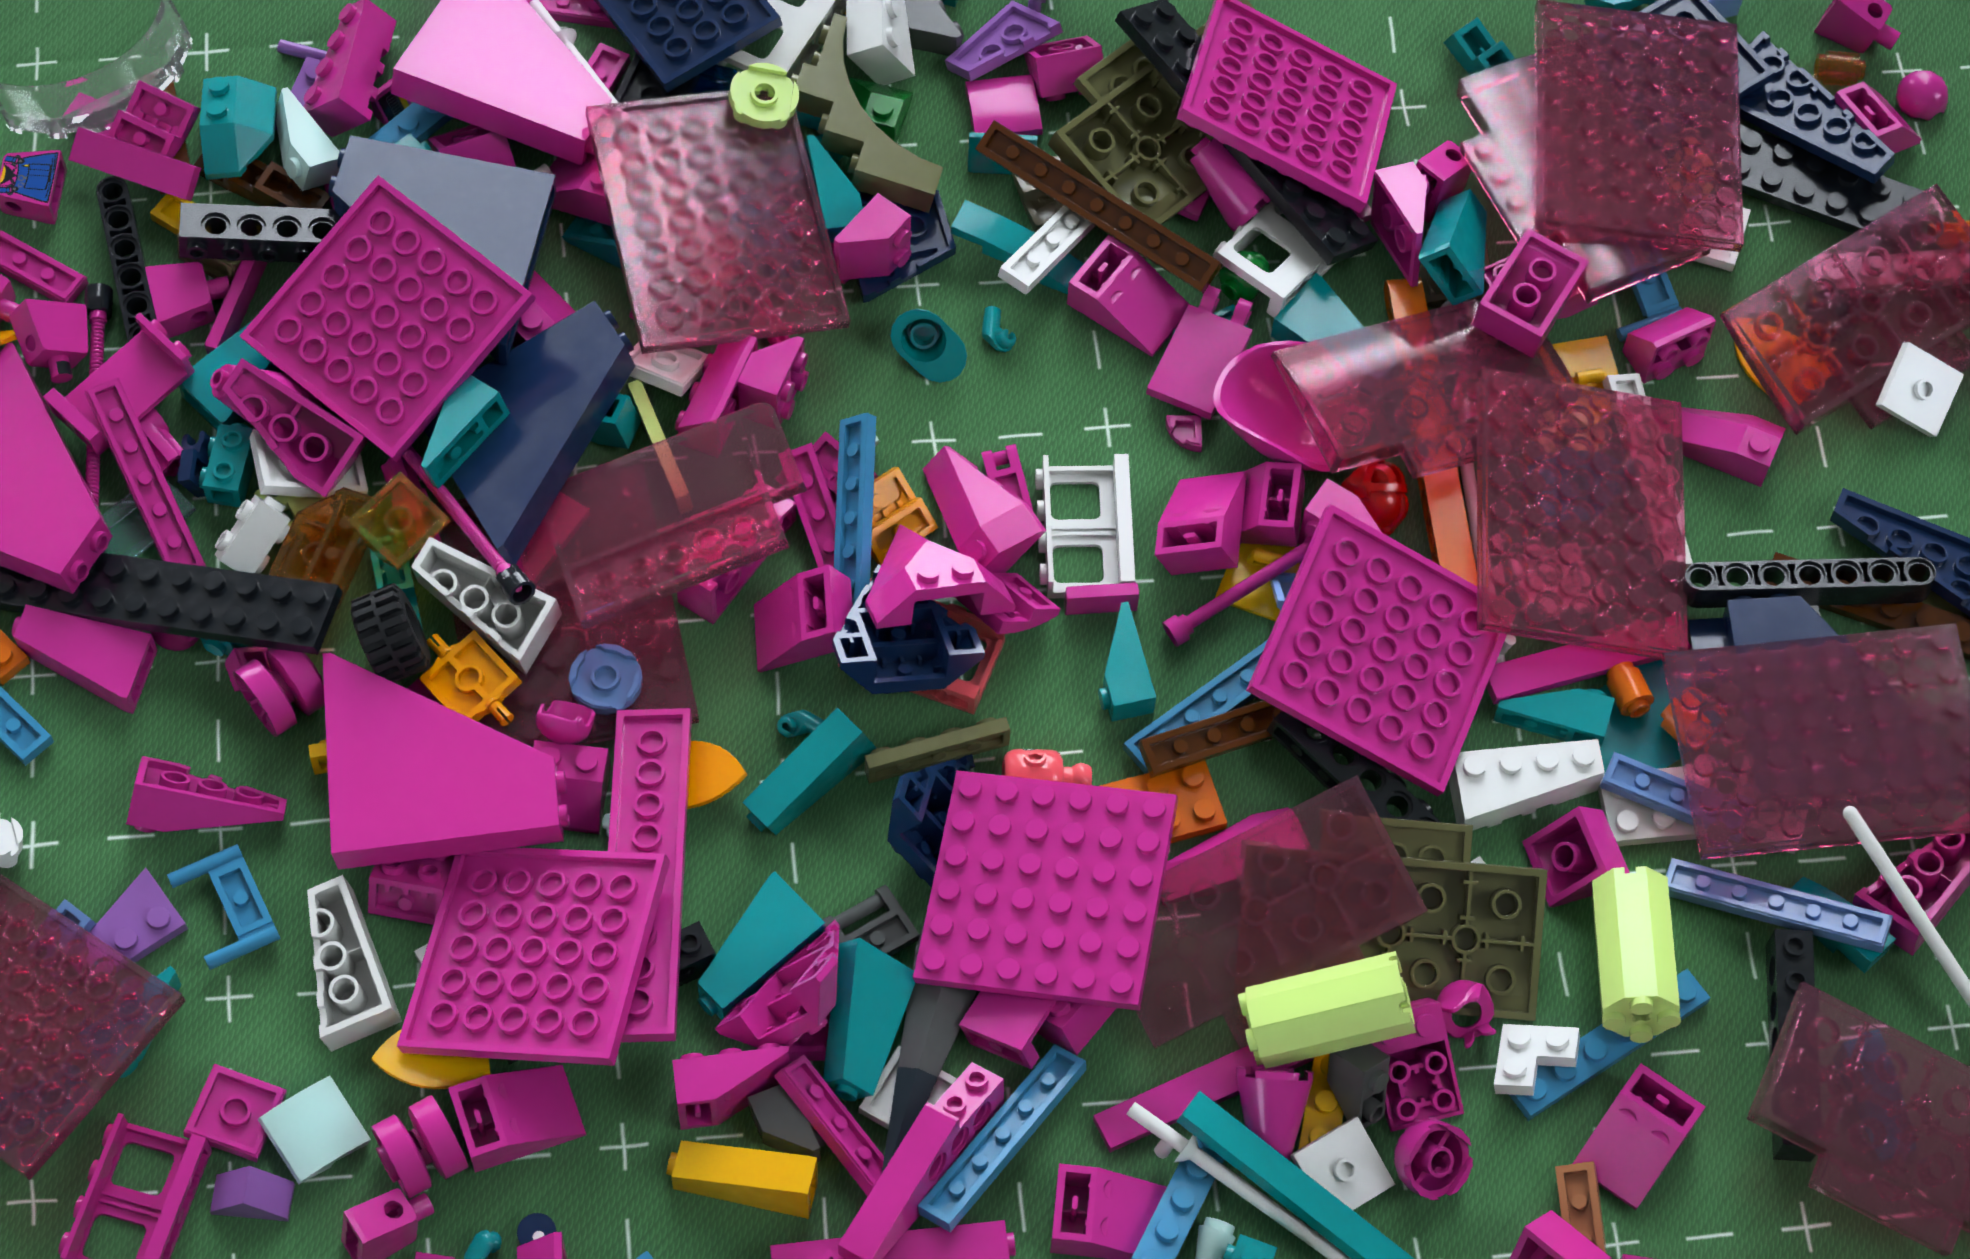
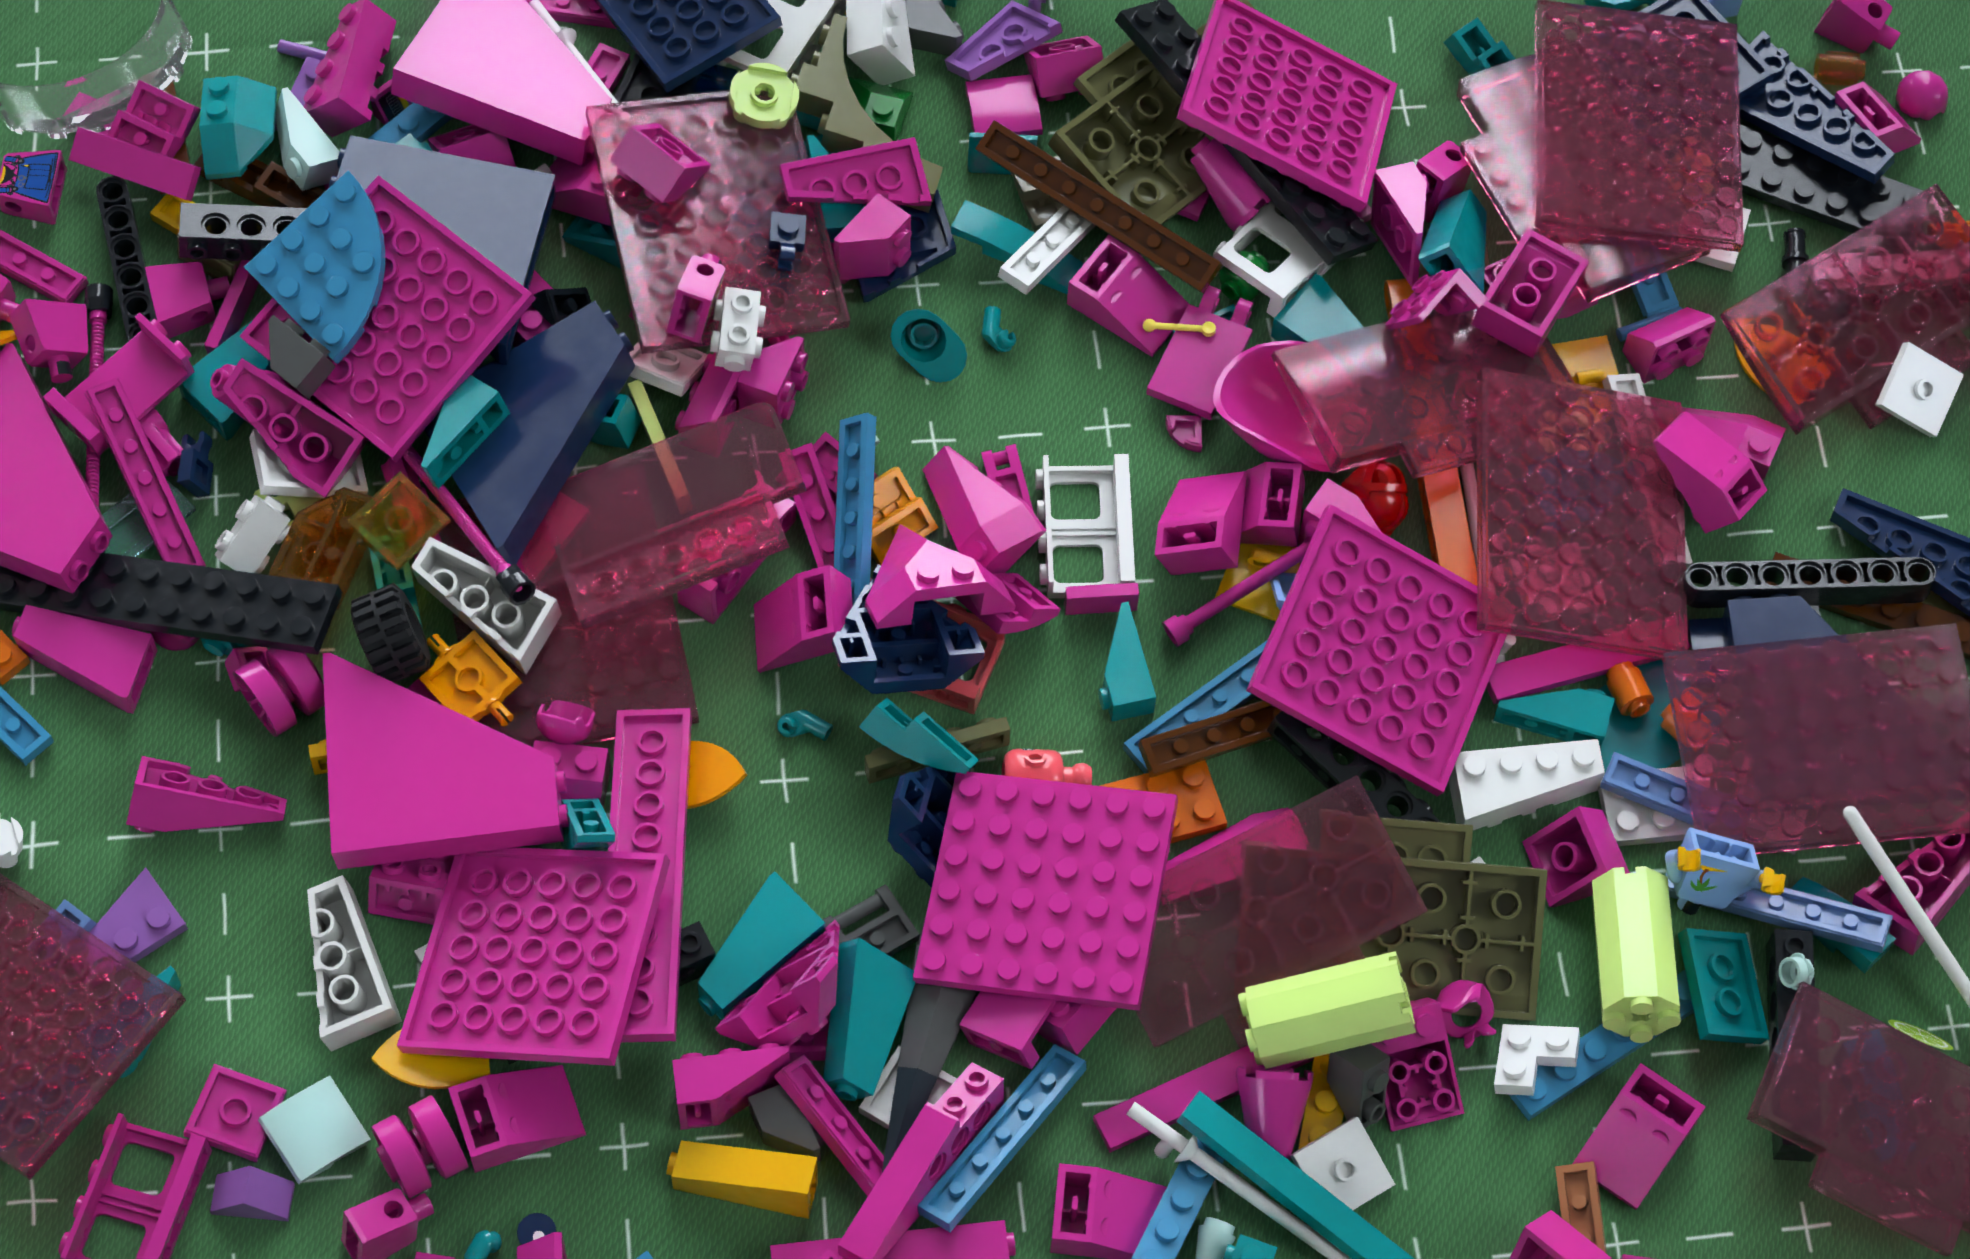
(229, 466): teal brick -> none
(239, 898): dark azure plate -> none
(296, 360): none -> dark grey slope
(328, 266): none -> dark azure plate
(560, 303): none -> black slope
(588, 826): none -> teal slope
(606, 678): medium blue tile -> none
(658, 162): none -> dark pink slope
(702, 282): none -> dark pink torso
(737, 338): none -> white brick
(788, 236): none -> dark blue plate
(808, 773): teal slope -> none
(859, 174): none -> dark pink wing
(917, 739): none -> teal slope
(1208, 328): none -> light yellow hinge
(1433, 1158): dark pink cylinder -> none
(1445, 292): none -> dark pink bracket
(1709, 472): none -> dark pink slope
(1716, 871): none -> light blue torso
(1723, 986): none -> teal plate
(1794, 249): none -> black pin
(1795, 970): none -> light aqua plate
(1921, 1035): none -> lime sticker

